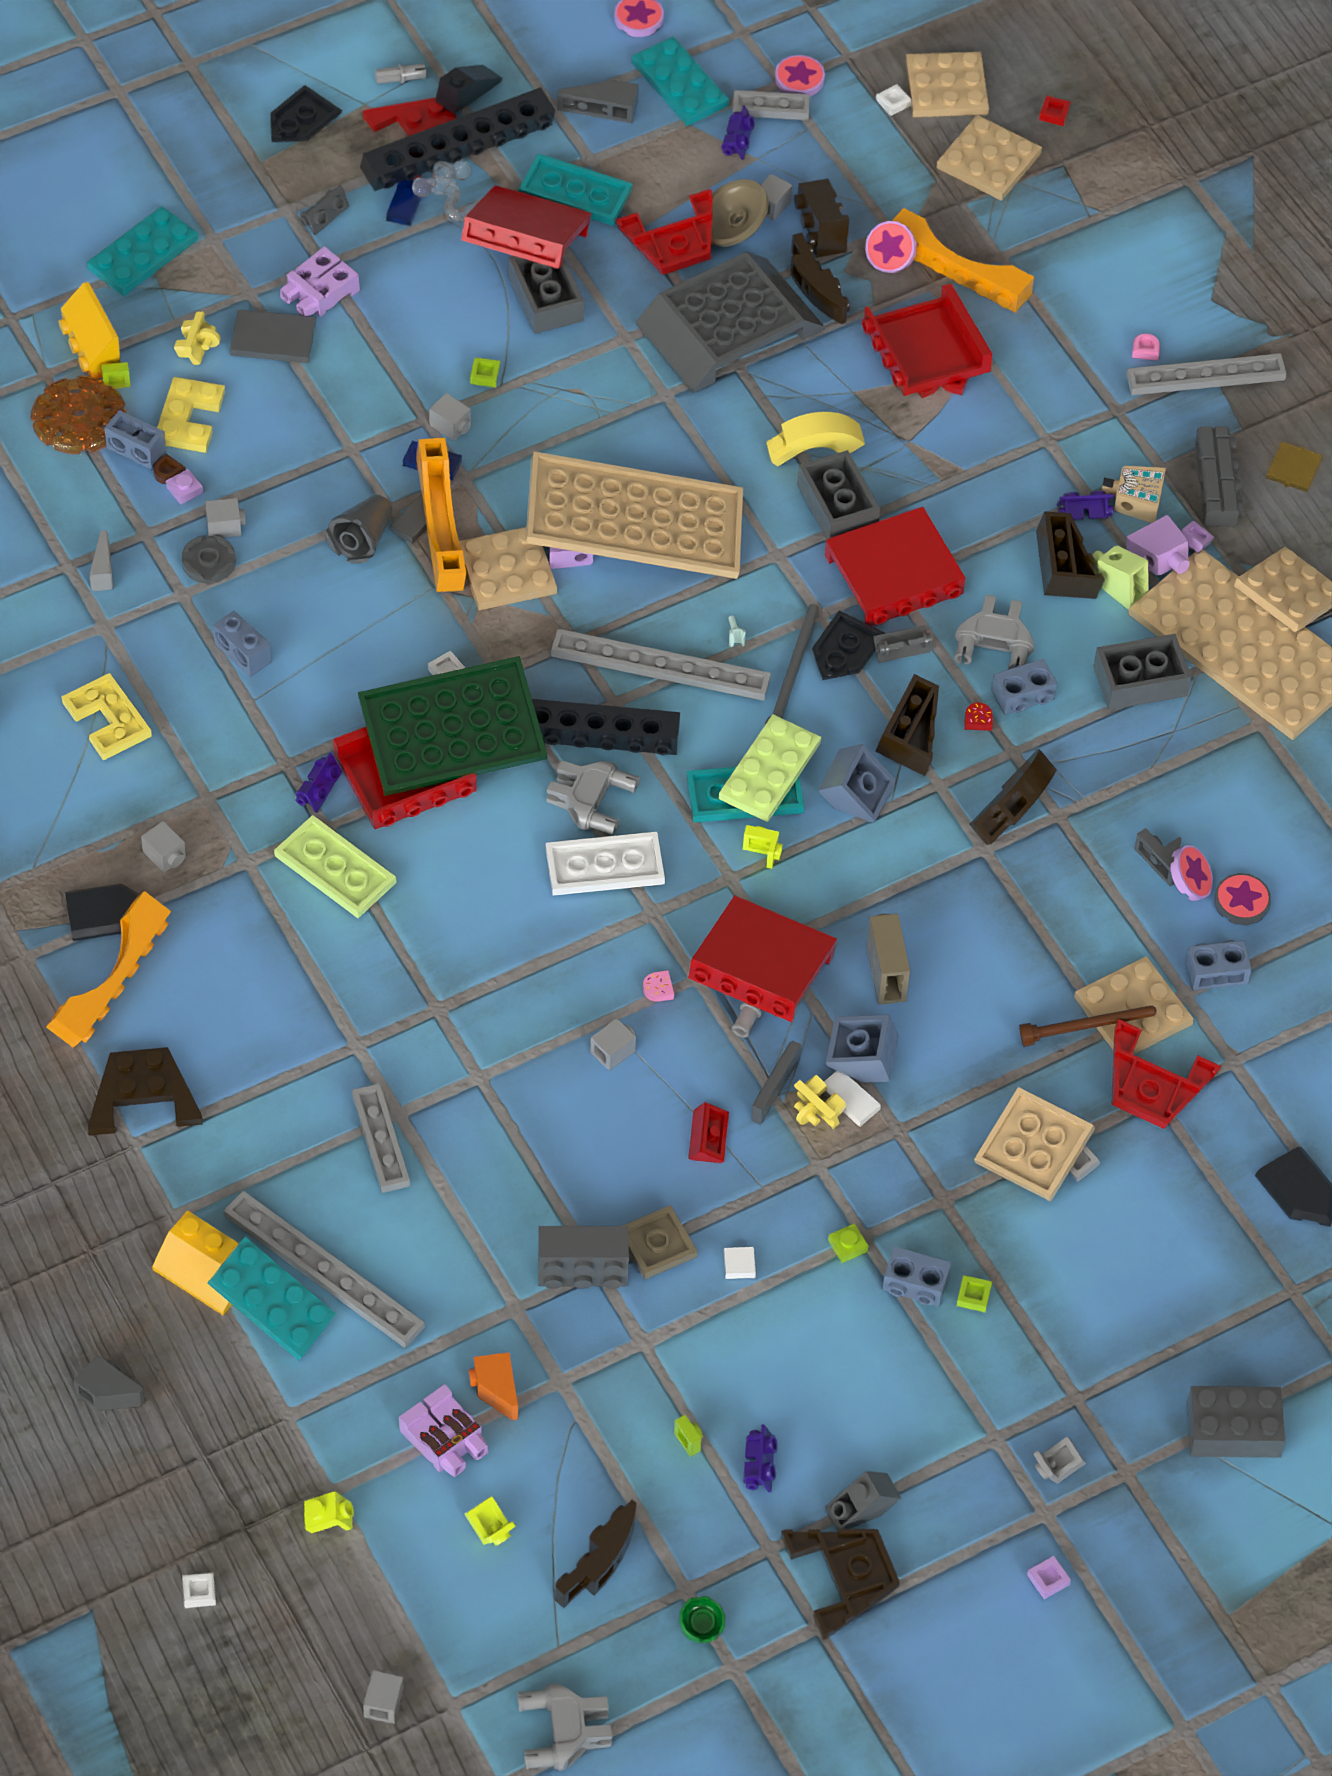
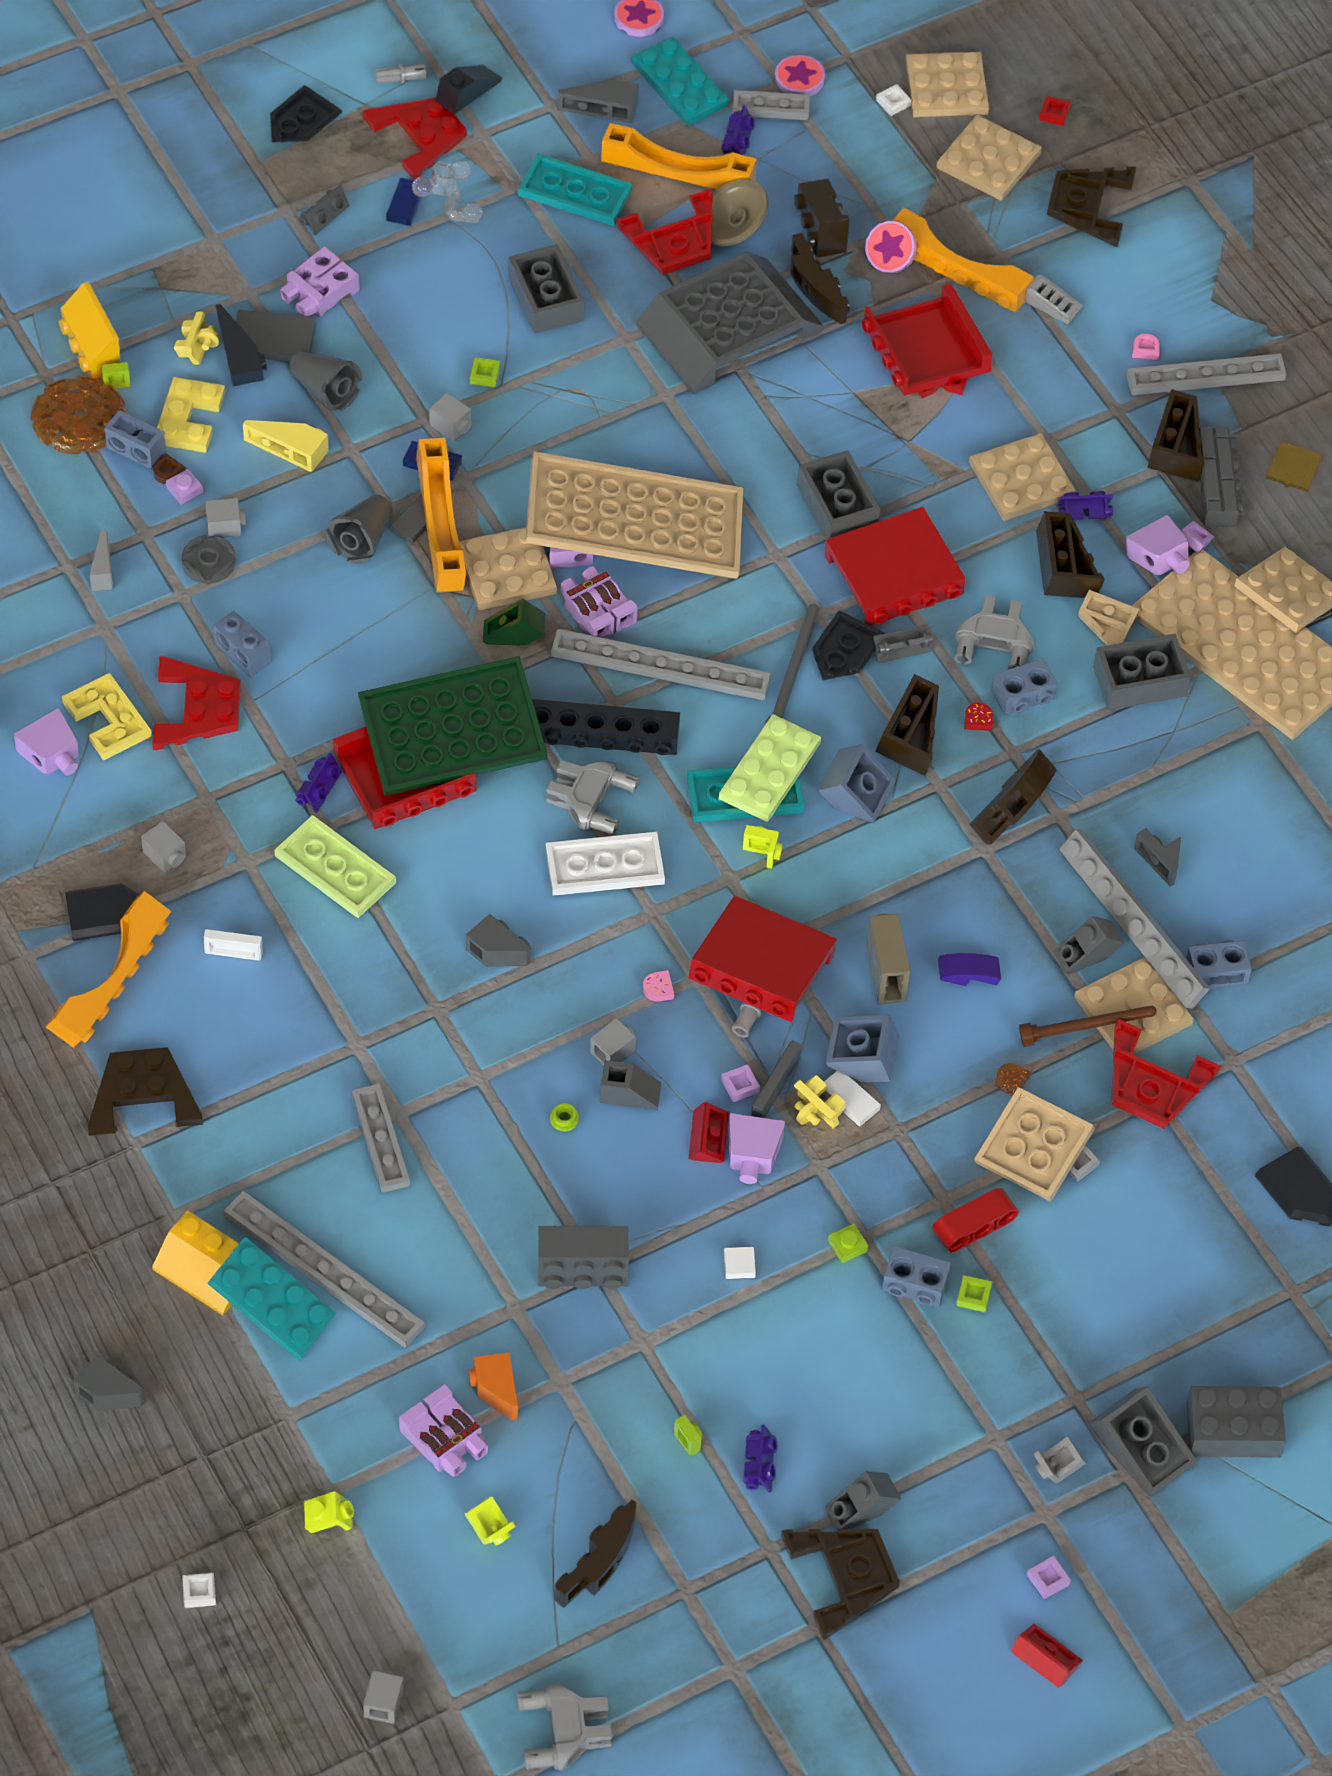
(49, 744): none -> lavender torso
(142, 251): teal plate -> none
(210, 703): none -> red wing
(233, 944): none -> white tile
(241, 352): none -> black slope
(290, 441): none -> light yellow slope
(327, 378): none -> dark grey cone
(445, 663): white plate -> none
(457, 139): black brick -> none
(496, 945): none -> dark grey slope
(515, 625): none -> dark green slope
(524, 226): red panel -> none
(564, 1110): none -> lime plate
(598, 604): none -> lavender hips
(629, 1086): none -> dark grey slope
(632, 150): none -> light orange arch
(659, 1242): dark tan plate -> none
(701, 1619): green hair -> none
(736, 634): light aqua hand -> none
(740, 1083): none -> lavender plate
(754, 1145): none -> lavender torso
(778, 194): light grey brick -> none
(813, 431): light yellow arch -> none
(963, 967): none -> dark purple slope
(975, 1220): none -> red beam
(1011, 1077): none -> clear orange tile
(1021, 476): none -> tan plate
(1046, 1655): none -> red slope
(1056, 294): none -> light grey slope
(1078, 198): none -> dark brown wing
(1089, 945): none -> dark grey slope
(1108, 617): none -> tan wing
(1123, 574): yellowish green torso -> none
(1134, 919): none -> light grey plate
(1137, 491): tan torso -> none
(1143, 1440): none -> dark grey slope
(1178, 439): none -> dark brown wedge
(1191, 872): tile -> none
(1242, 898): tile -> none

